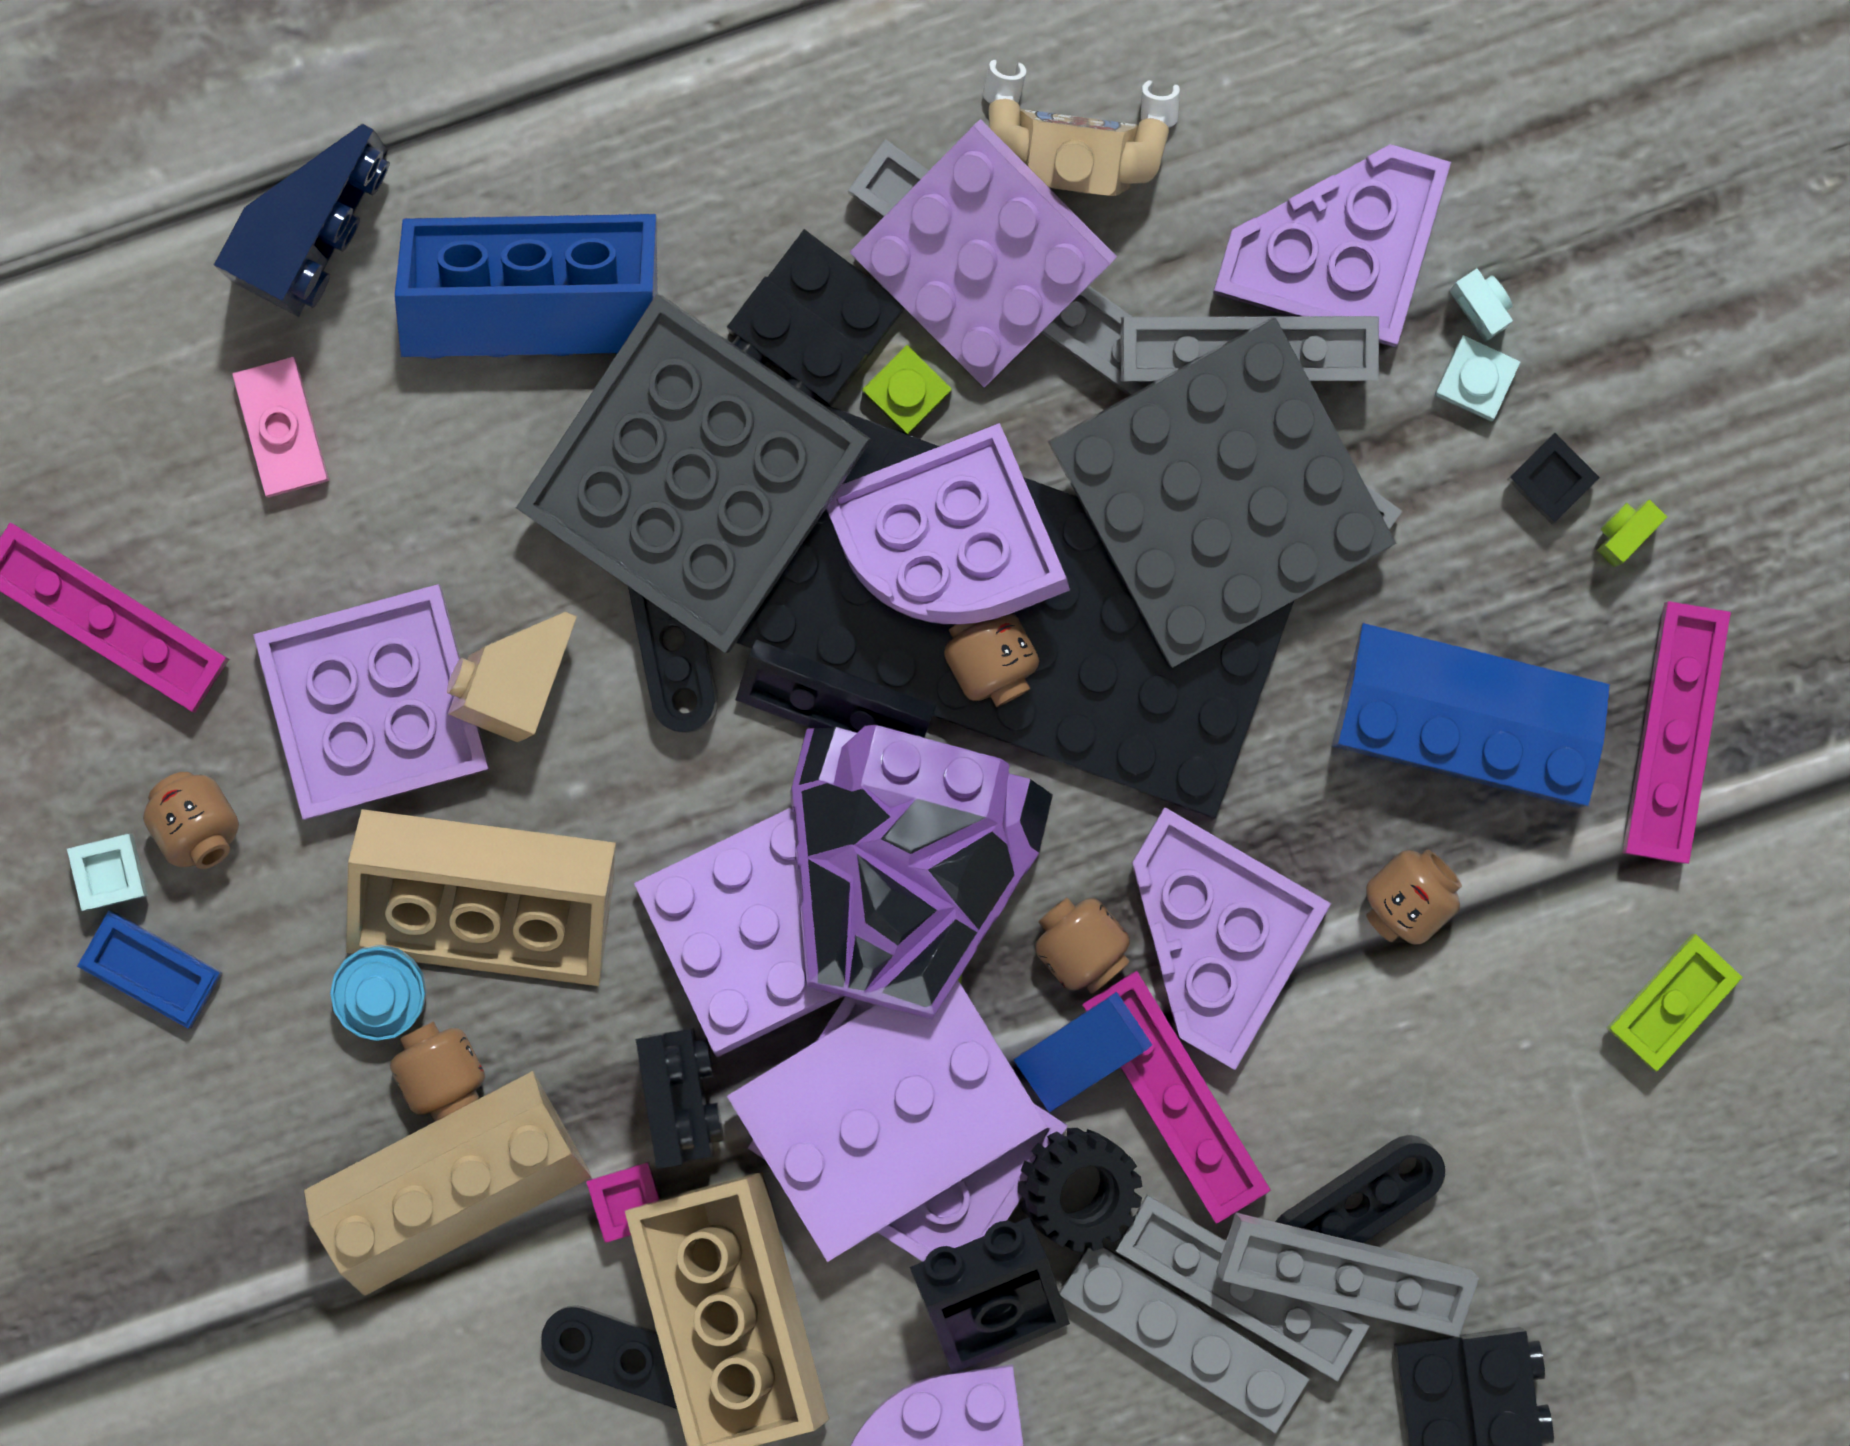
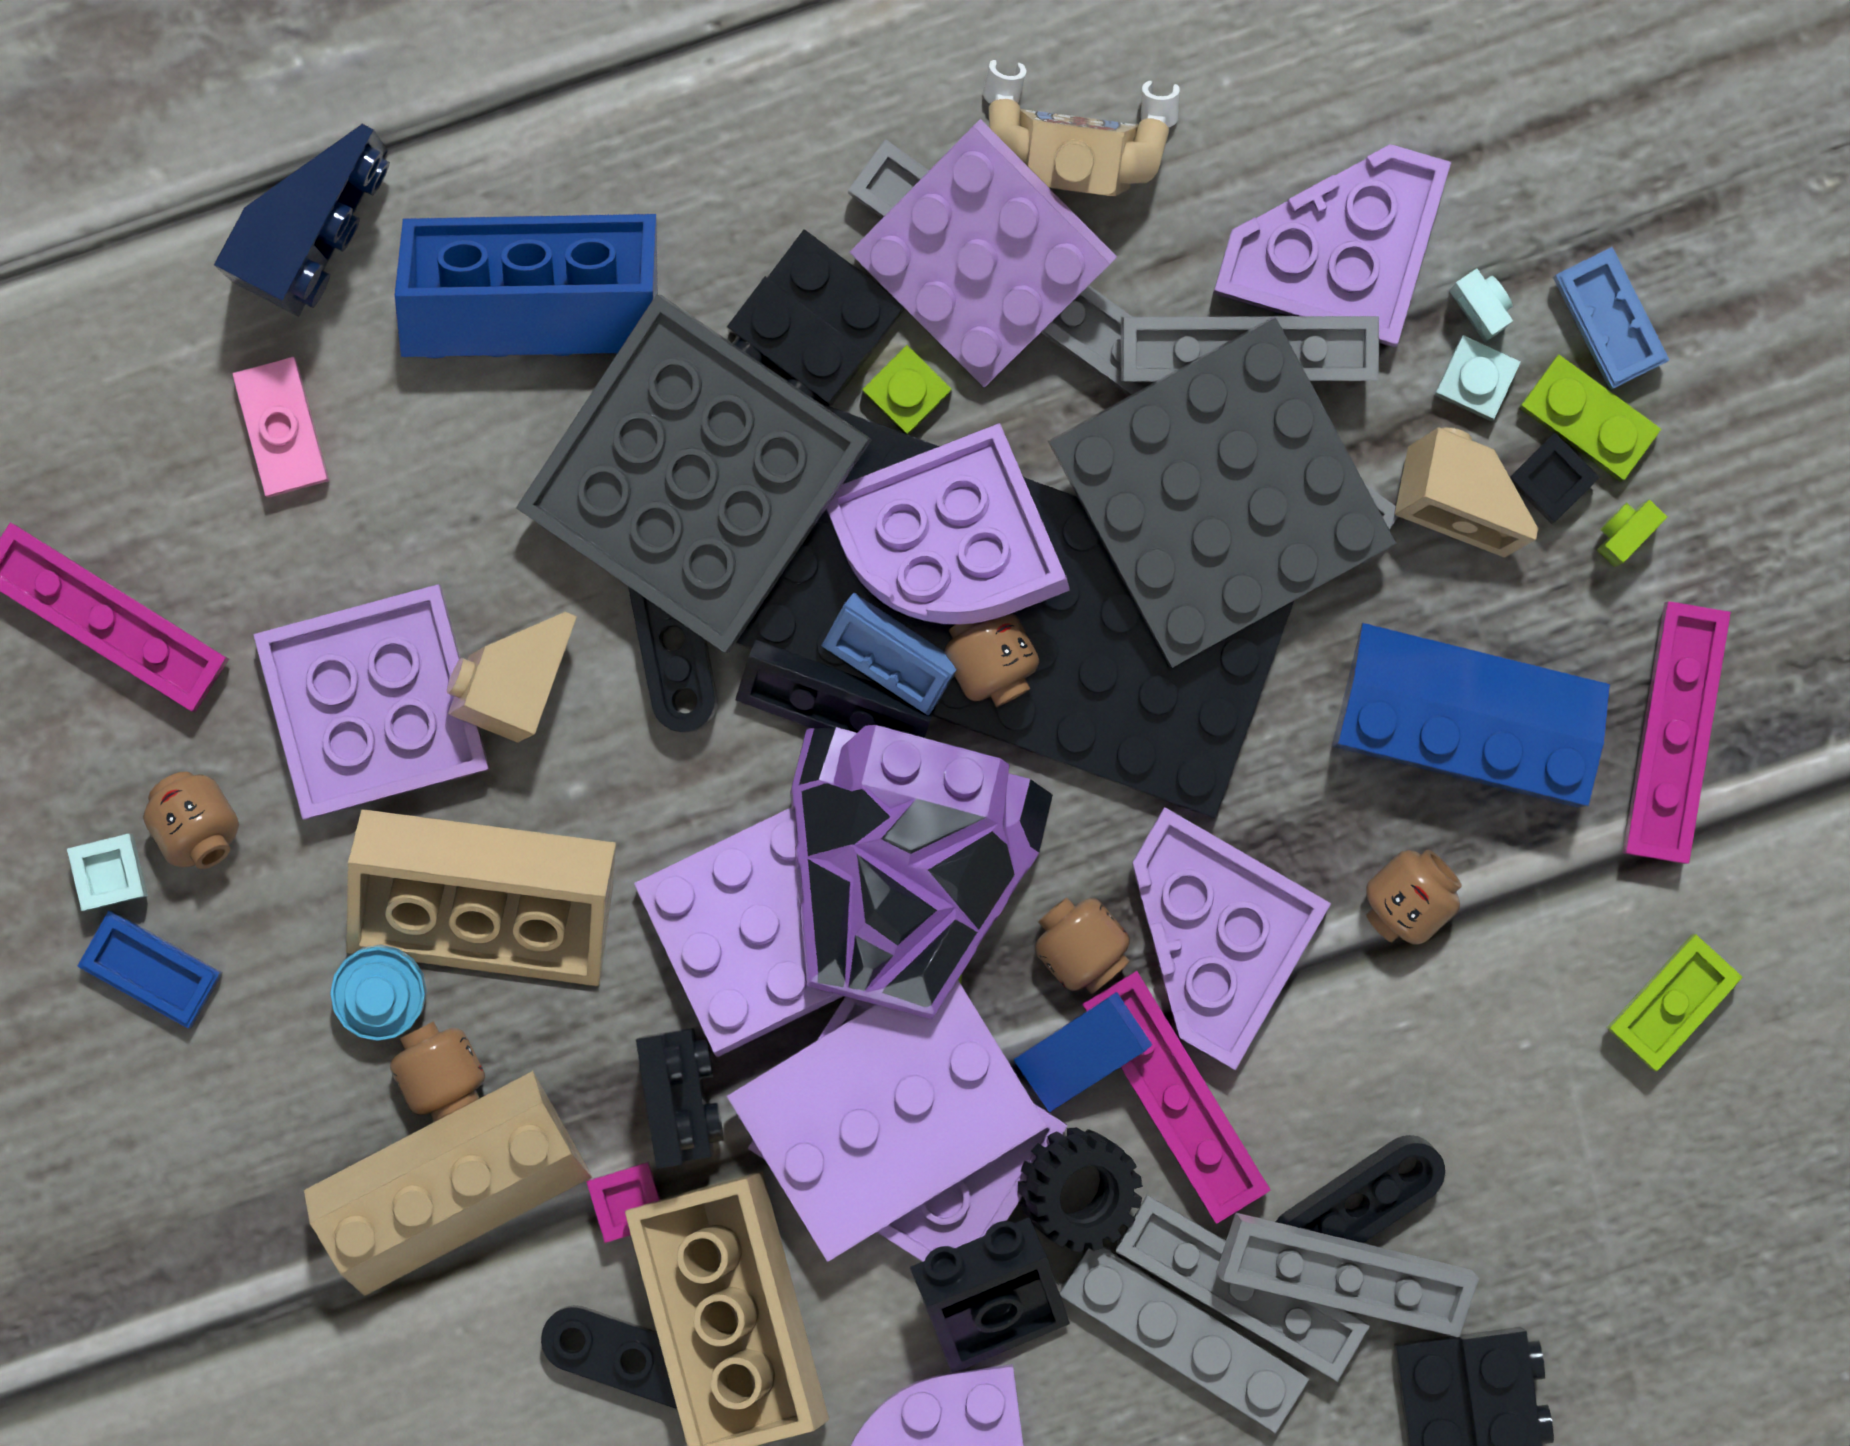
(890, 653): none -> medium blue plate
(1463, 493): none -> tan slope
(1590, 418): none -> lime plate
(1611, 318): none -> medium blue plate

